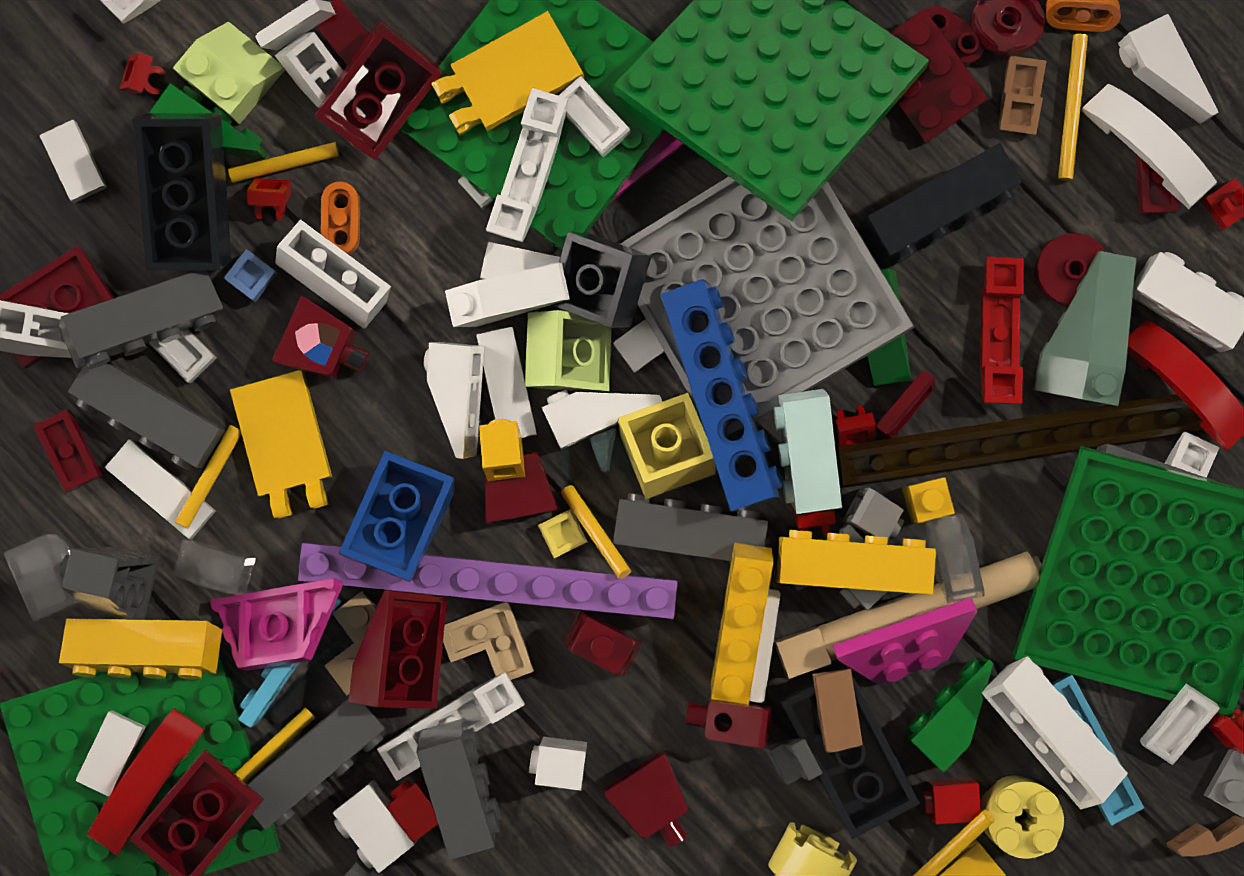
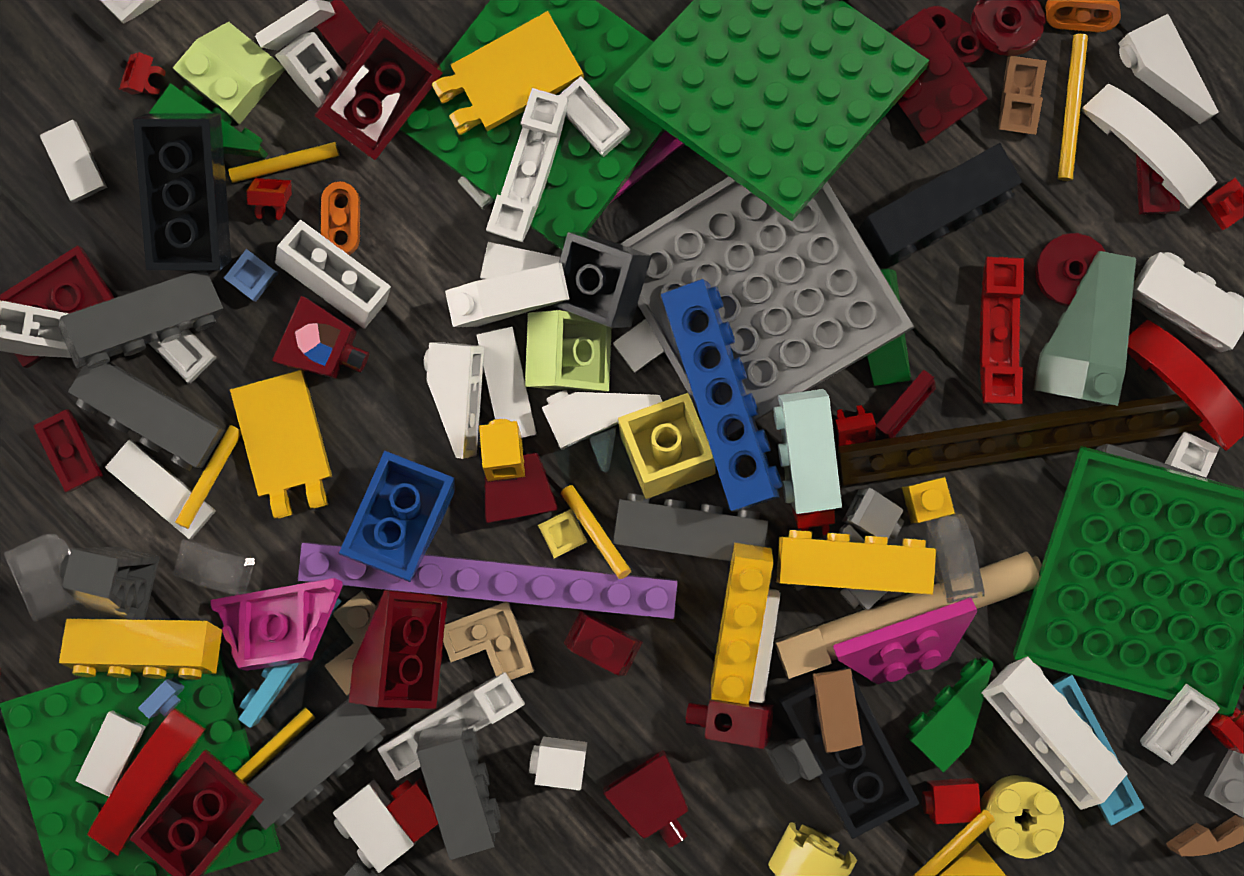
(163, 699): none -> medium blue plate

